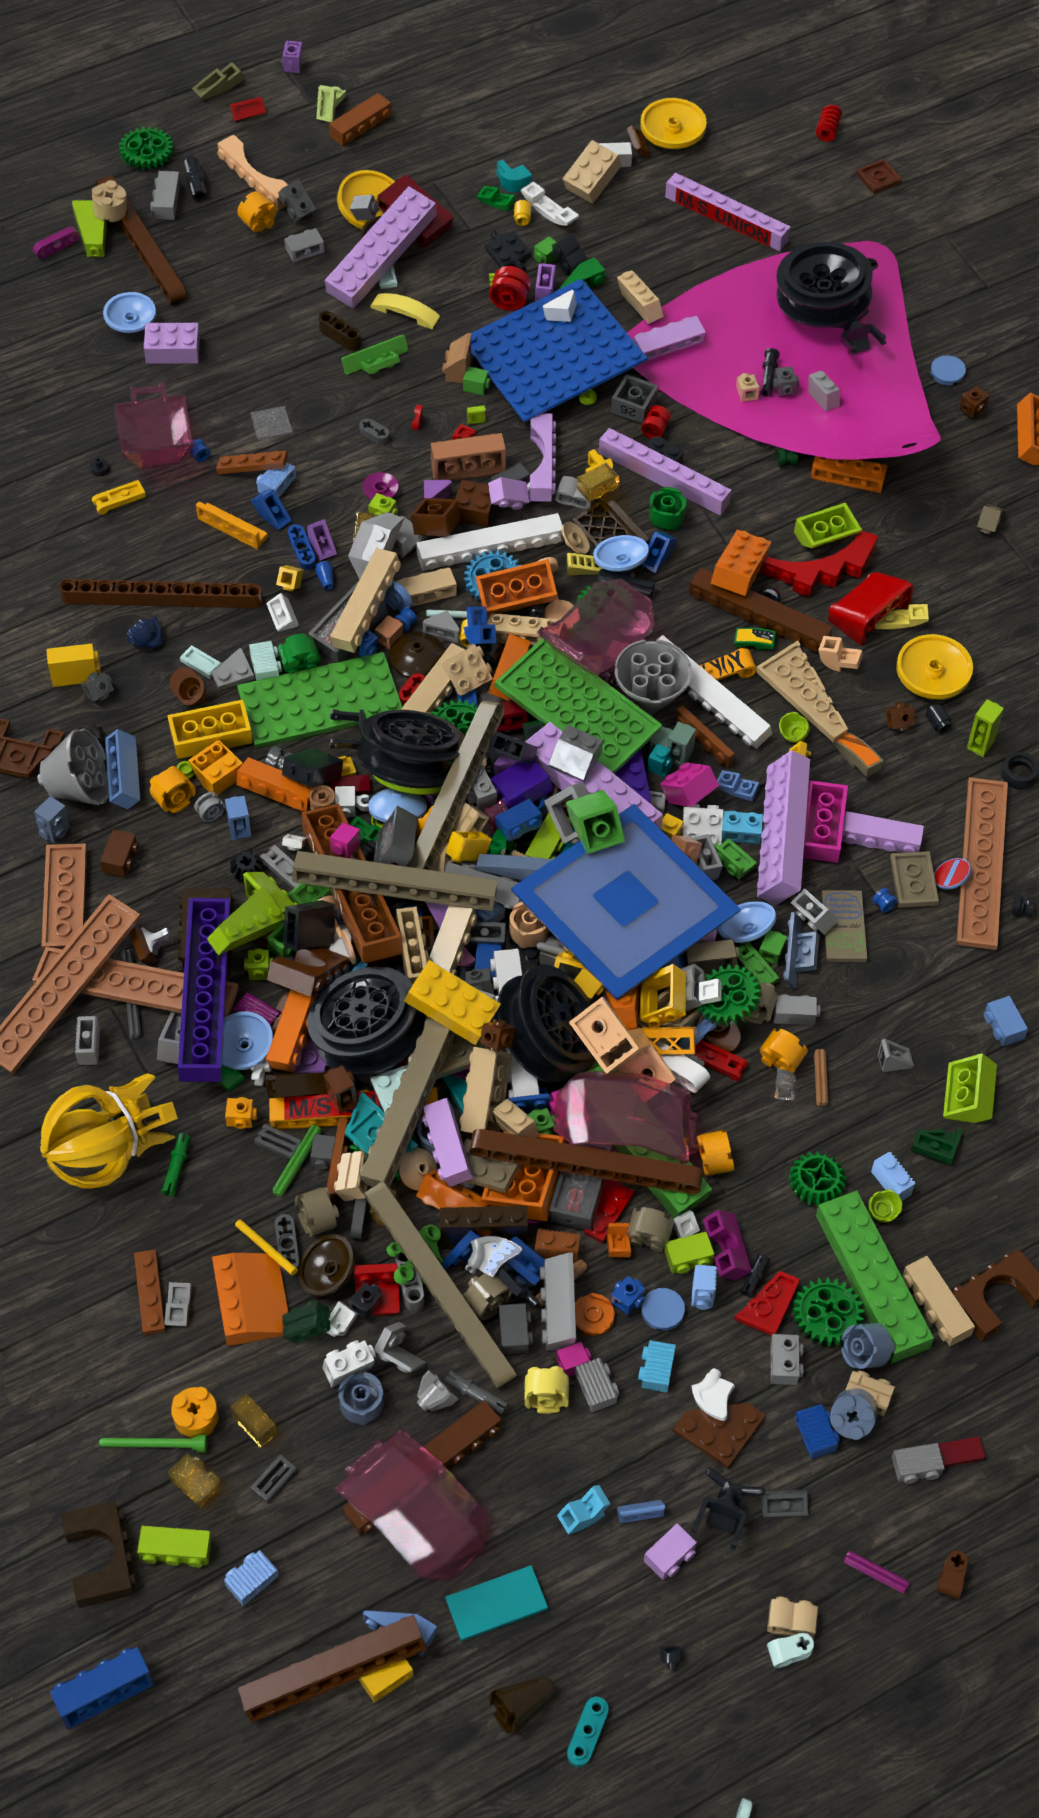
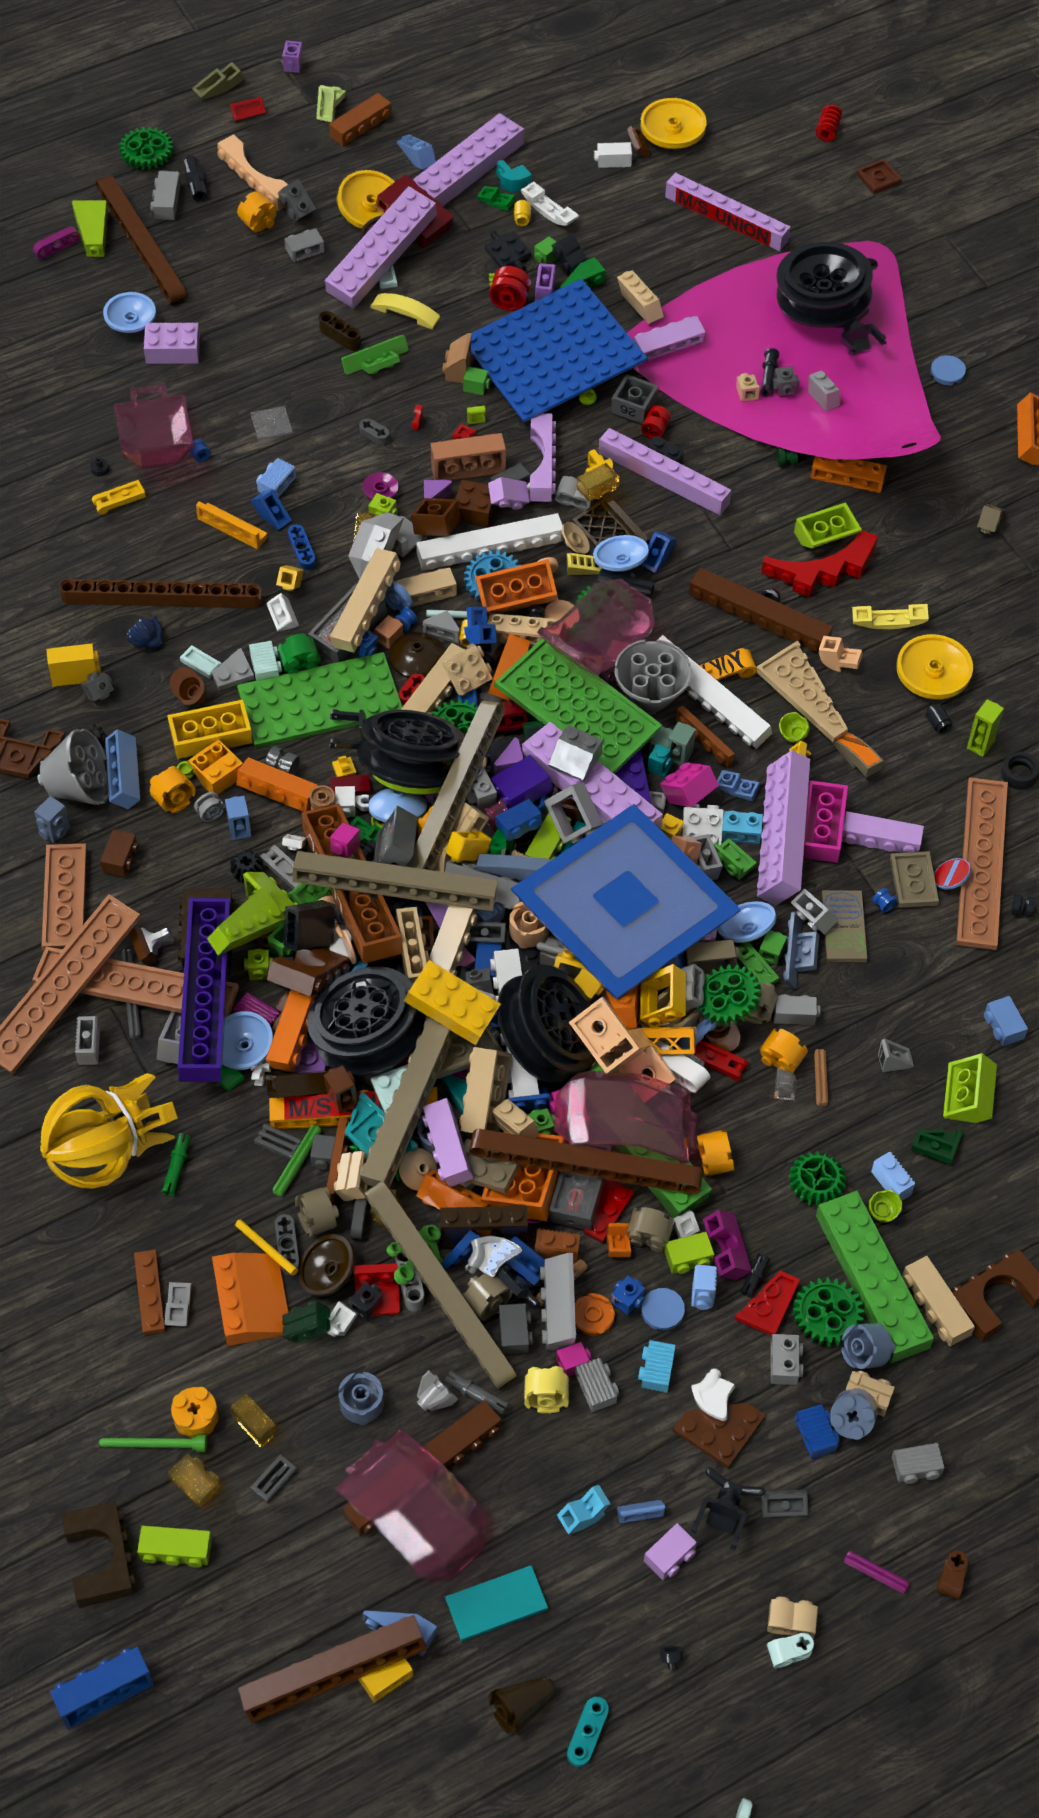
(109, 201): tan brick -> none
(240, 1112): light orange brick -> none
(250, 1577): light blue brick -> none
(252, 462): dark orange plate -> none
(312, 767): black brick -> none
(321, 540): medium lavender slope -> none
(325, 574): blue cone -> none
(354, 1359): white brick -> none
(364, 207): dark grey brick -> none
(390, 1351): light grey bracket -> none
(418, 151): none -> medium blue slope
(471, 159): none -> lavender brick
(497, 1035): reddish brown brick -> none
(513, 748): black brick -> none
(561, 308): white slope -> none
(592, 171): tan brick -> none
(596, 821): bright green slope -> none
(667, 508): green brick -> none
(710, 991): white plate -> none
(740, 562): orange brick -> none
(756, 637): slope -> none
(869, 604): red windscreen -> none
(900, 716): reddish brown brick -> none
(961, 1451): dark red tile -> none
(974, 401): reddish brown brick -> none

